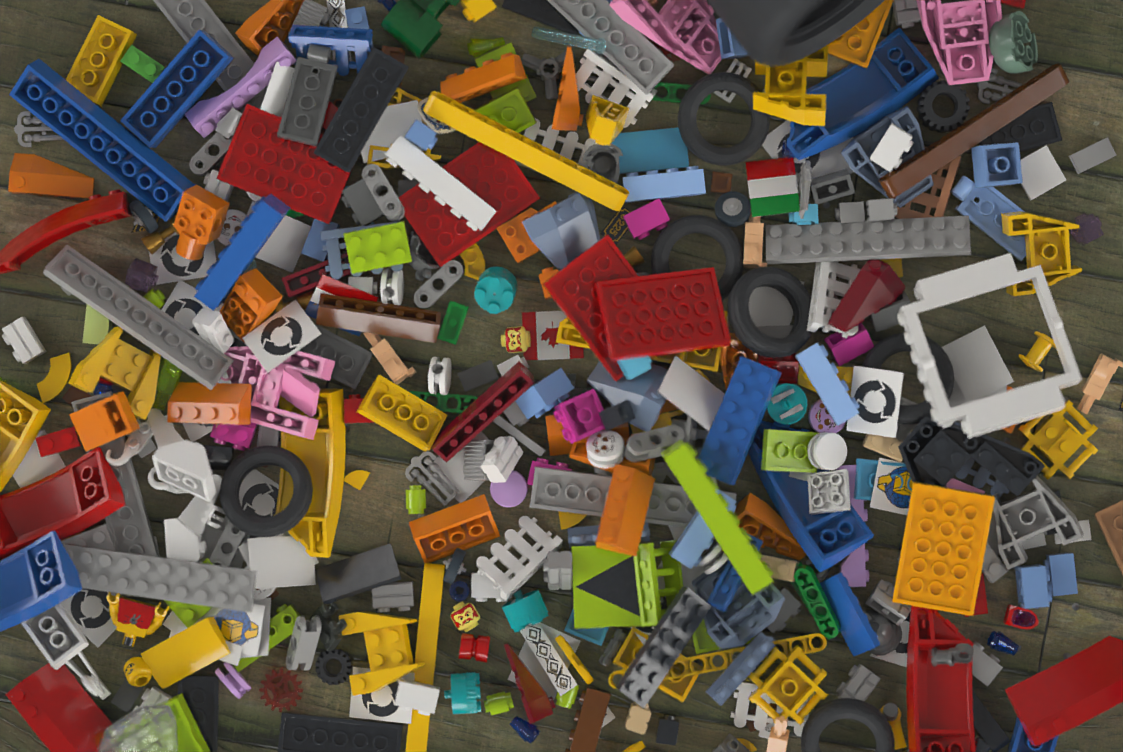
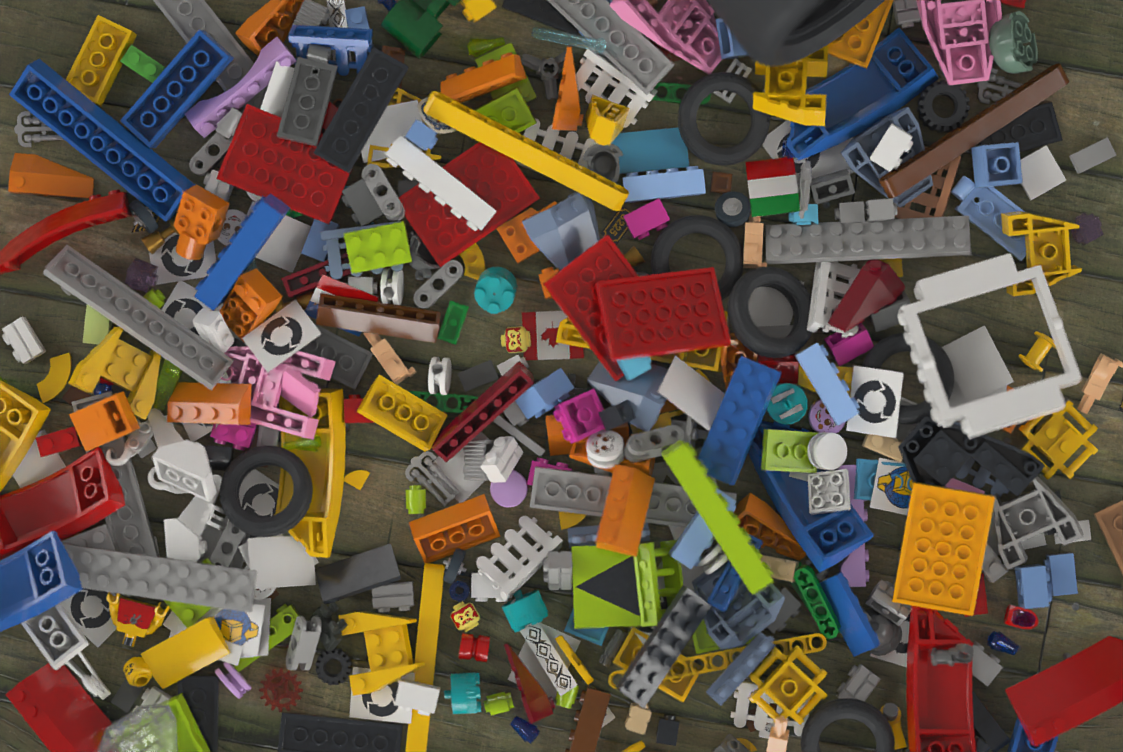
(304, 444): none -> clear neon green cone

